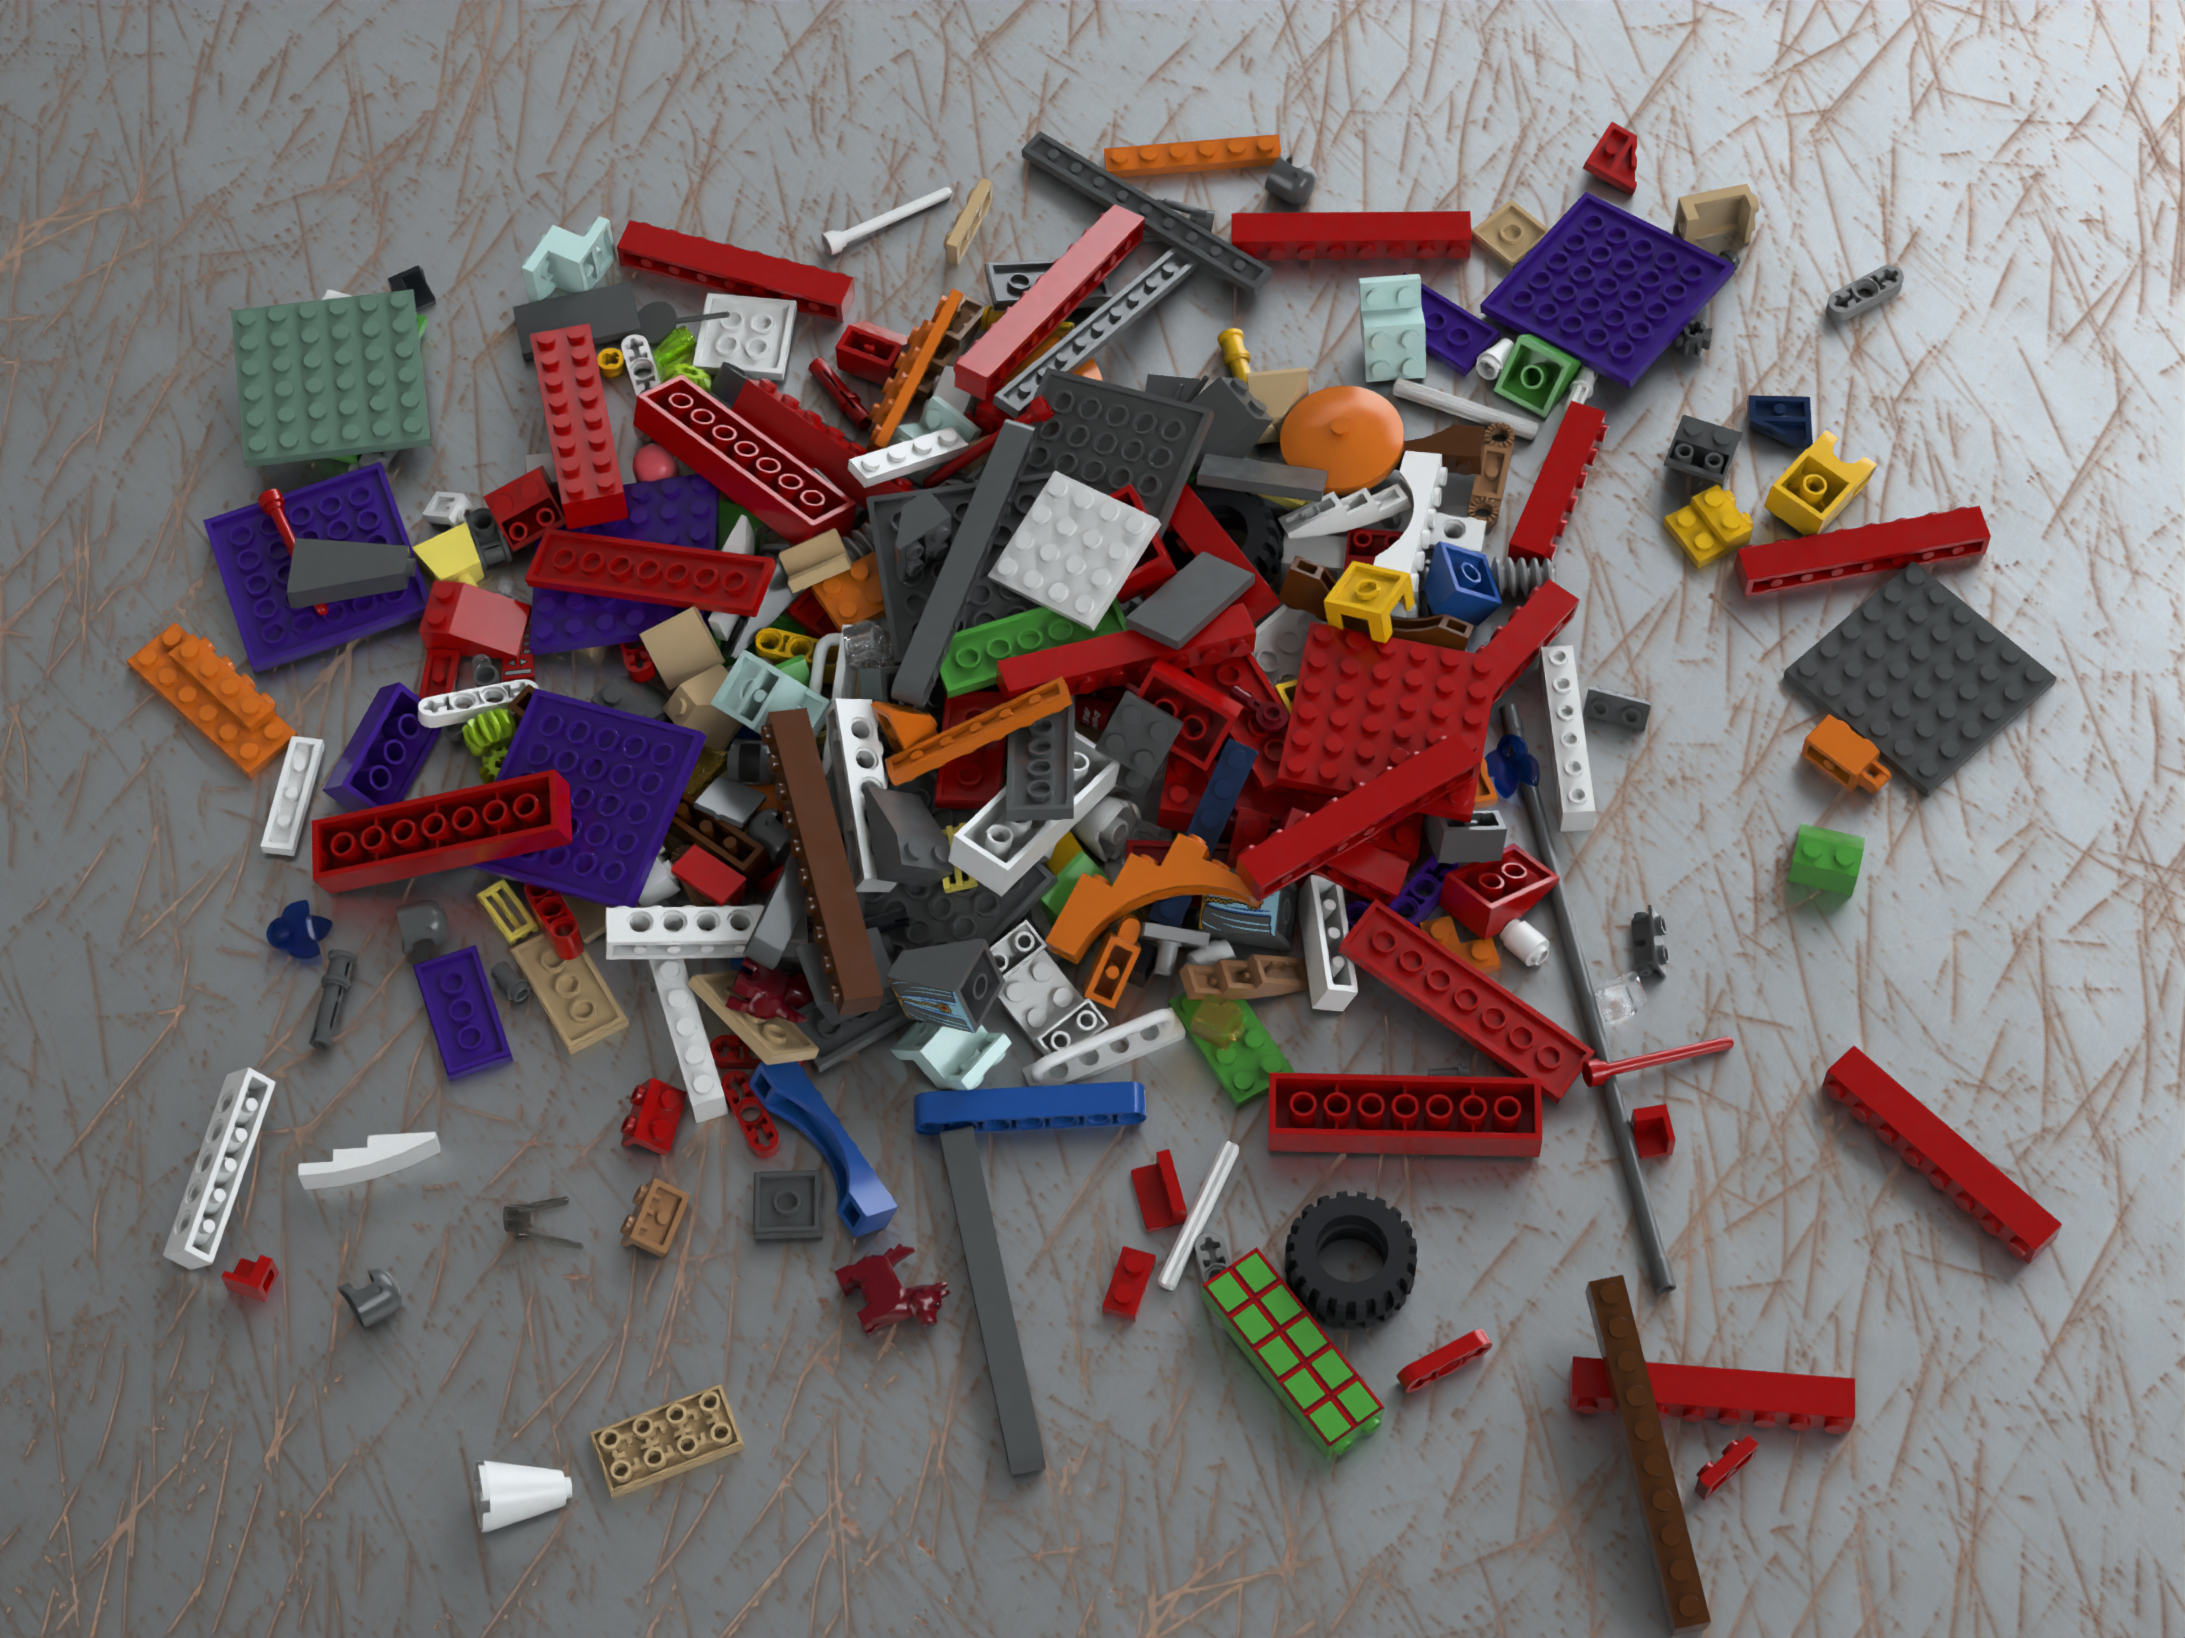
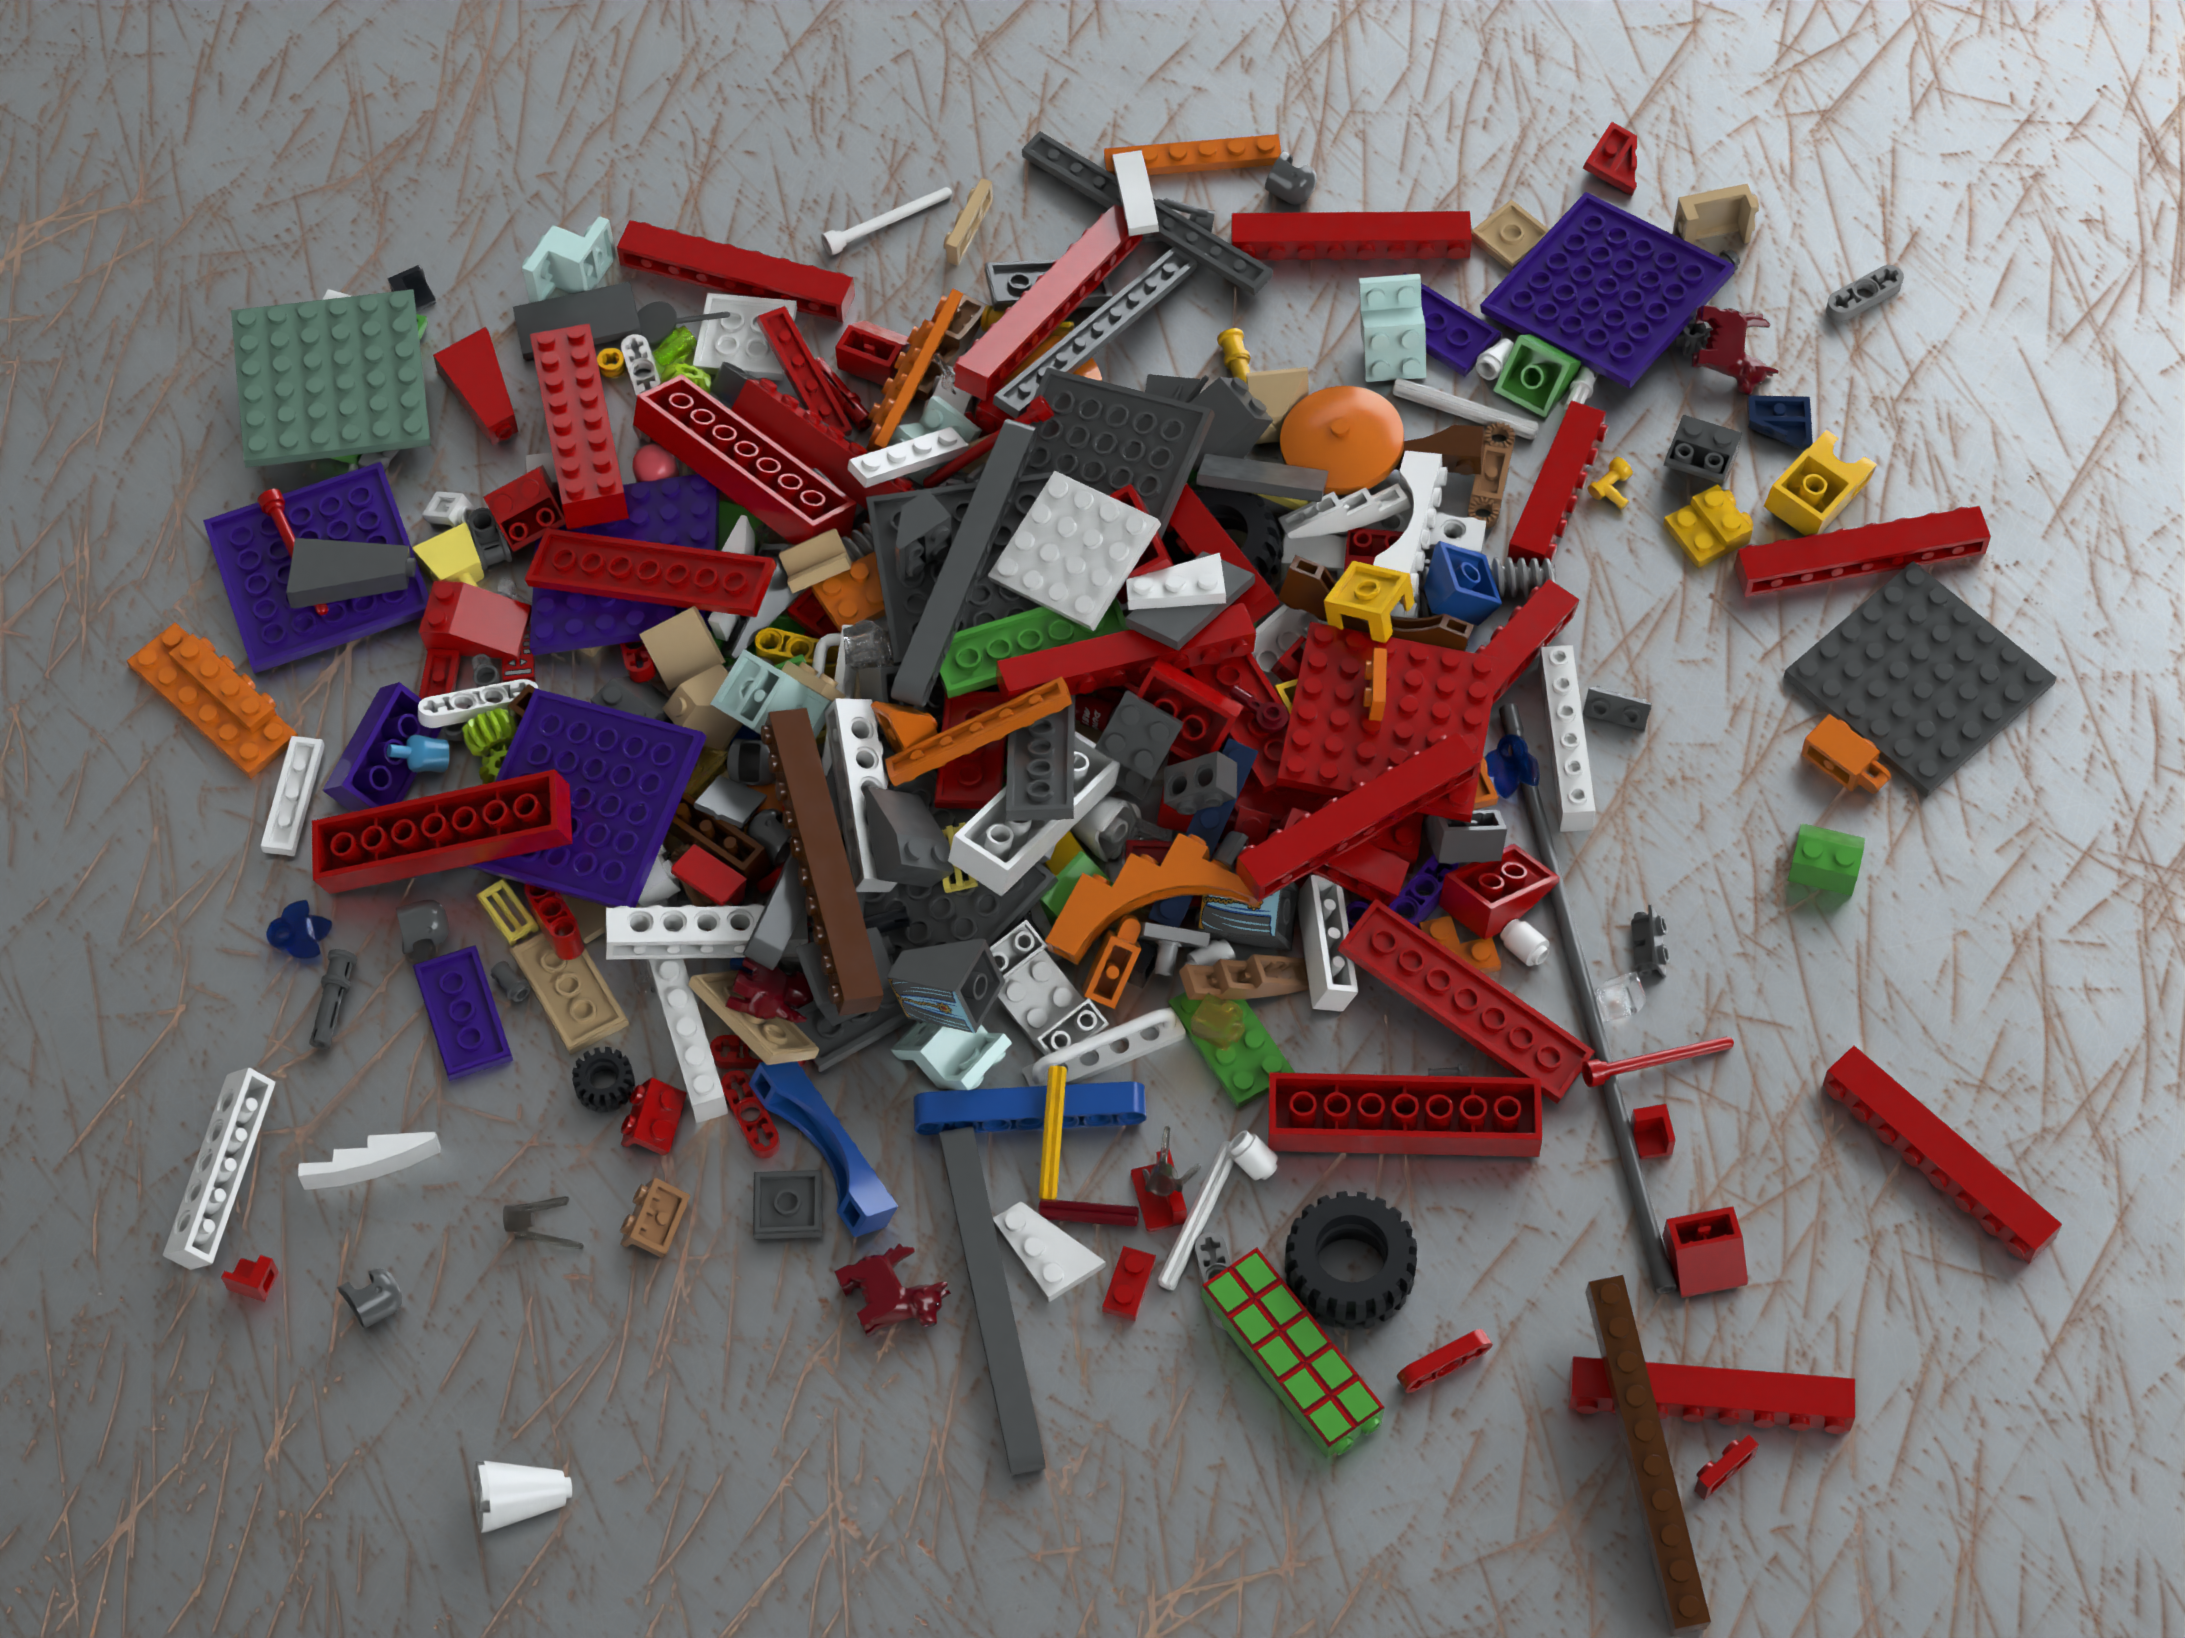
(422, 753): none -> dark azure piece
(478, 384): none -> red slope
(599, 1062): none -> black tyre
(666, 1441): tan tile -> none
(802, 368): none -> red plate
(806, 675): none -> tan plate
(949, 378): none -> clear hand
(1045, 1251): none -> white wing
(1052, 1132): none -> yellow axle
(1089, 1212): none -> dark red axle
(1135, 193): none -> white slope
(1164, 1176): none -> clear smoke plant
(1179, 585): none -> white wing
(1200, 783): none -> dark grey brick
(1231, 848): none -> dark grey slope
(1253, 1155): none -> white brick
(1289, 664): none -> red panel
(1376, 694): none -> orange plate
(1618, 470): none -> yellow piece
(1706, 1251): none -> red slope
(1727, 346): none -> dark red animal

